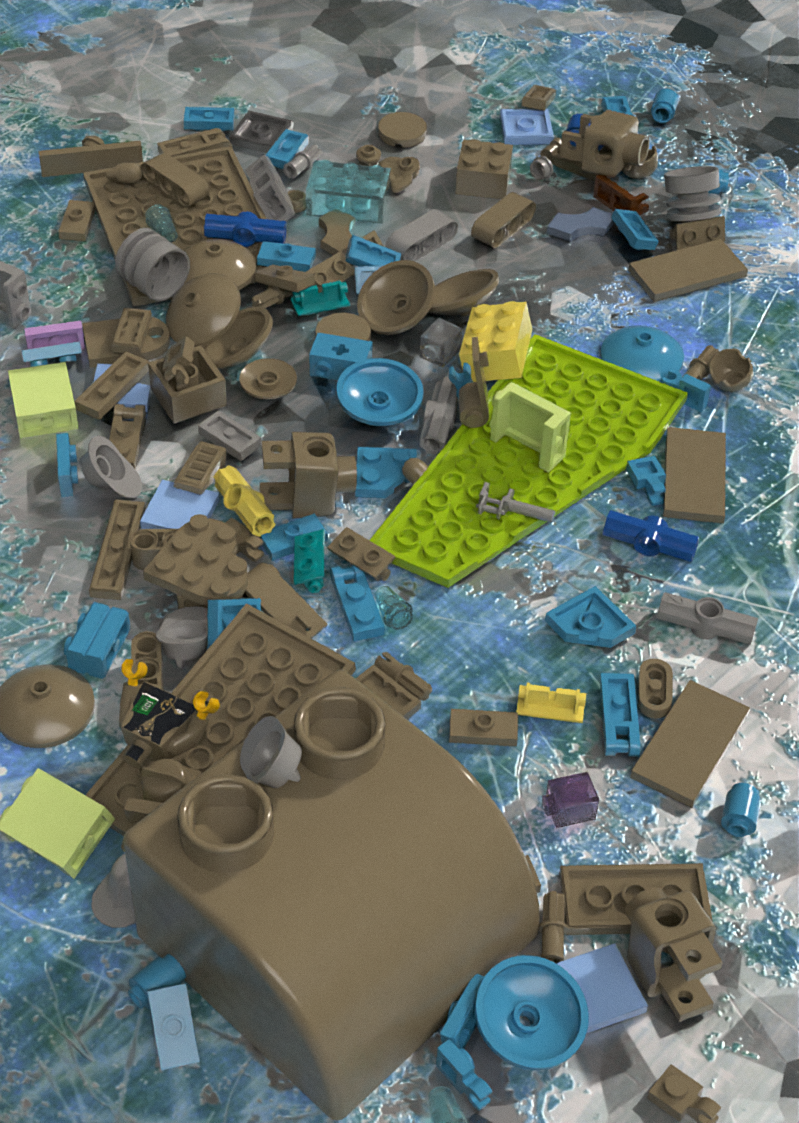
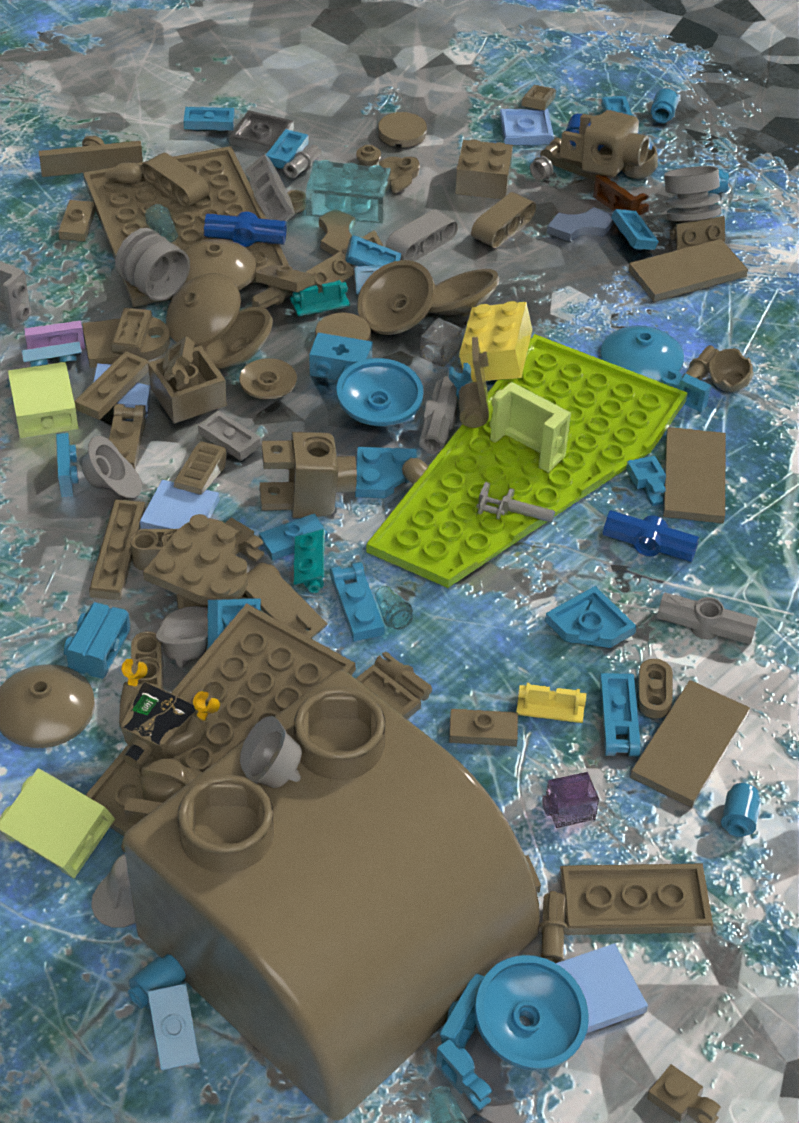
(194, 143): dark tan plate -> none
(244, 501): light yellow piece -> none
(280, 254): dark azure plate -> none
(362, 554): dark tan hinge -> none
(683, 931): dark tan piece -> none

